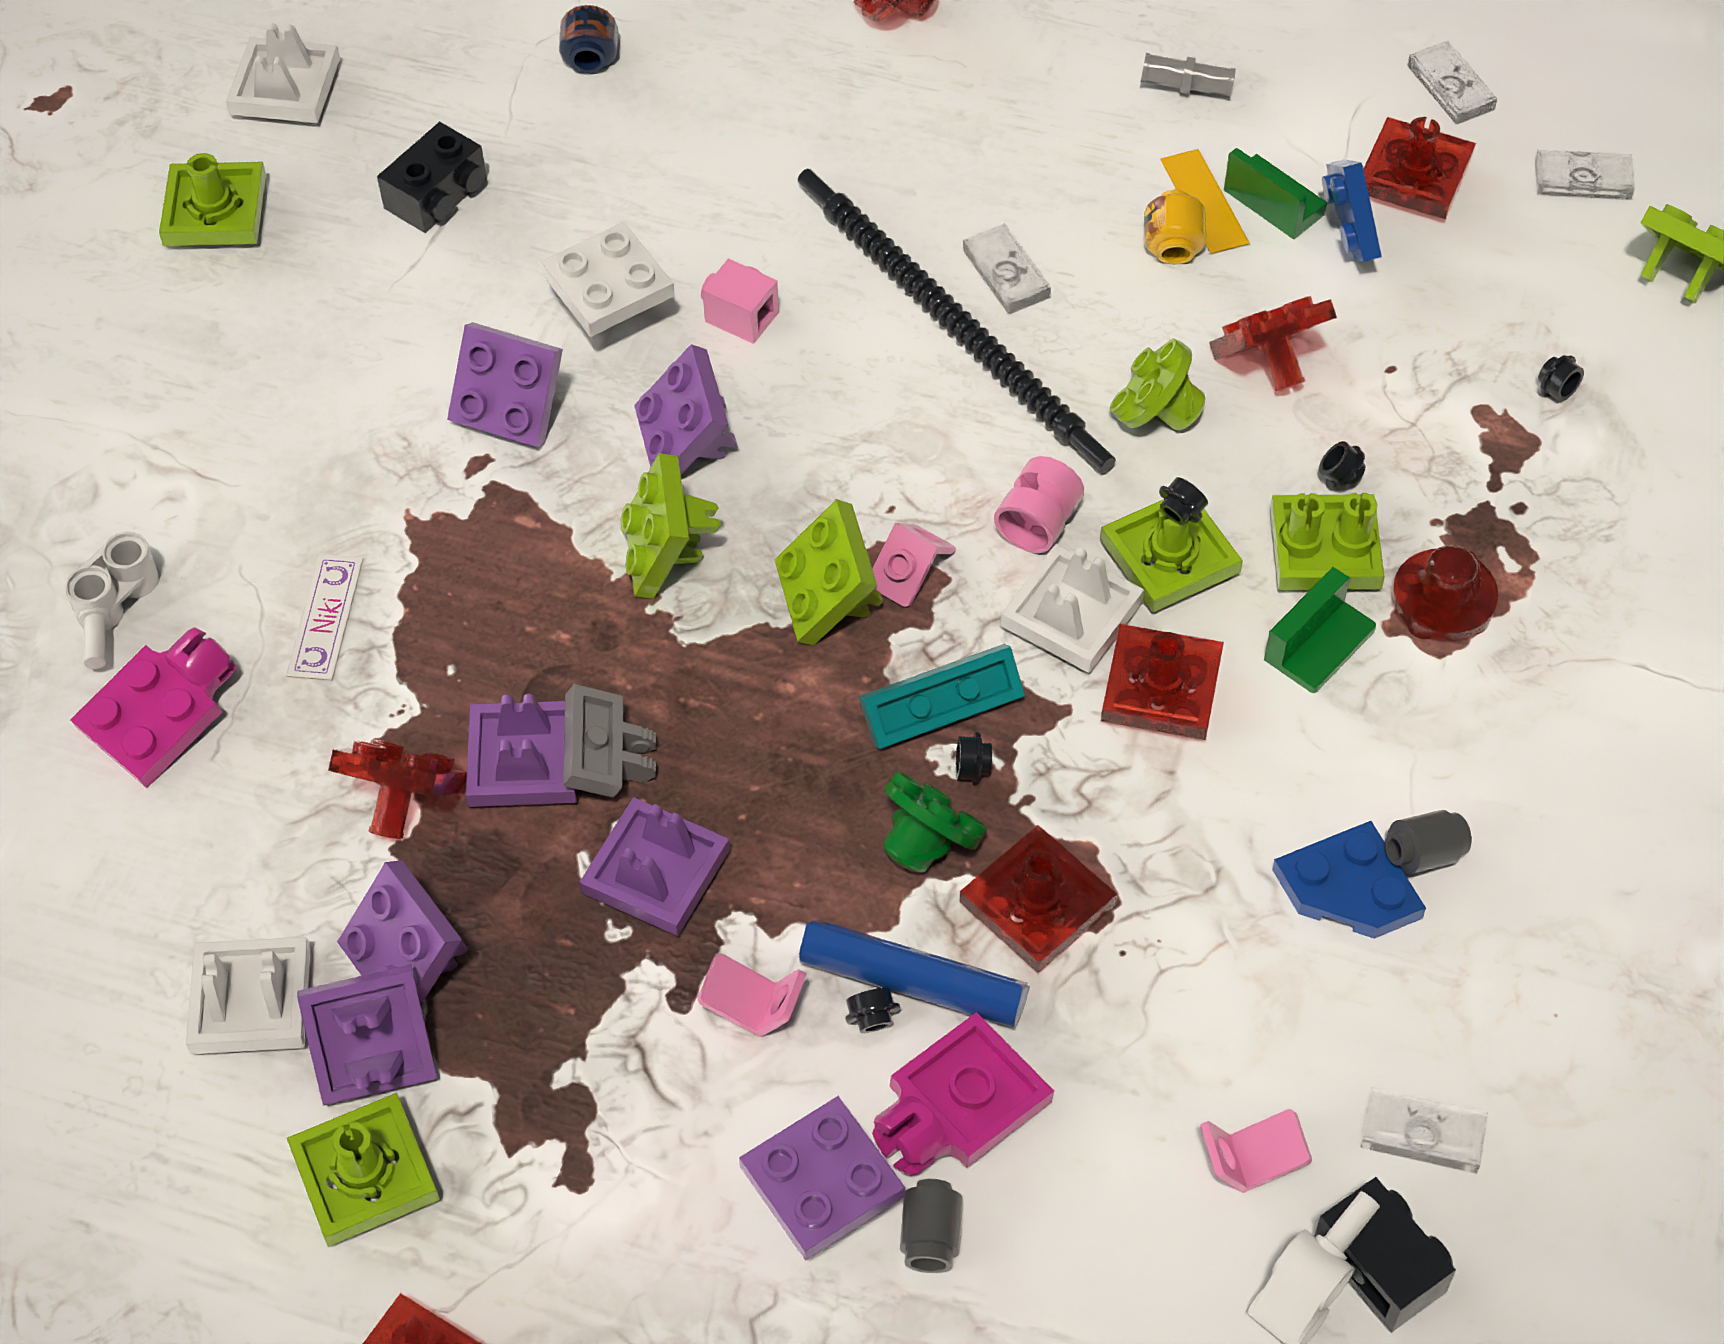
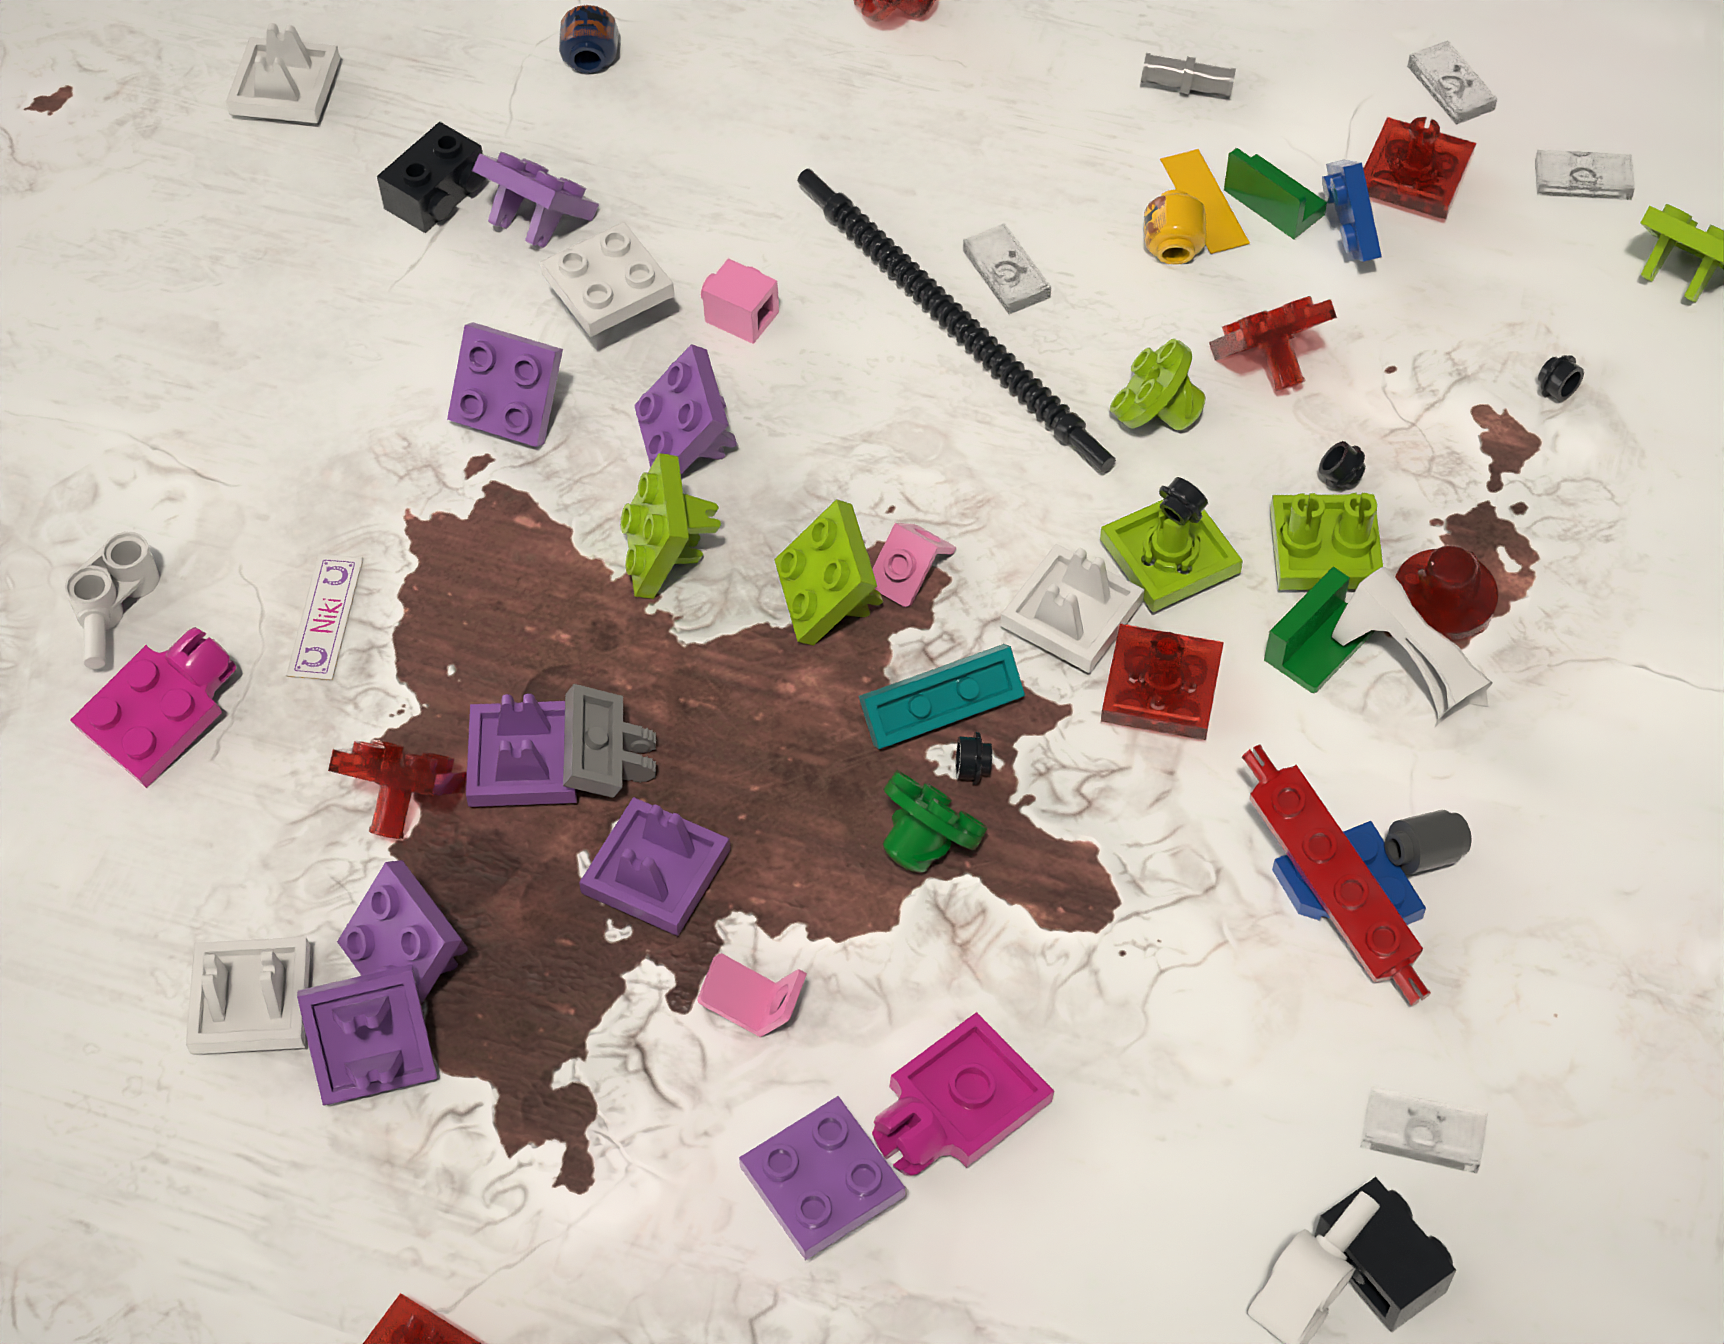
(212, 193): lime plate -> none
(356, 1151): lime plate -> none
(530, 180): none -> medium lavender plate
(871, 1010): black plate -> none
(913, 972): blue brick -> none
(931, 1226): dark grey brick -> none
(1038, 867): clear red plate -> none
(1039, 504): bright pink wheel -> none
(1258, 1151): bright pink bracket -> none
(1336, 874): none -> red plate
(1384, 606): none -> white animal

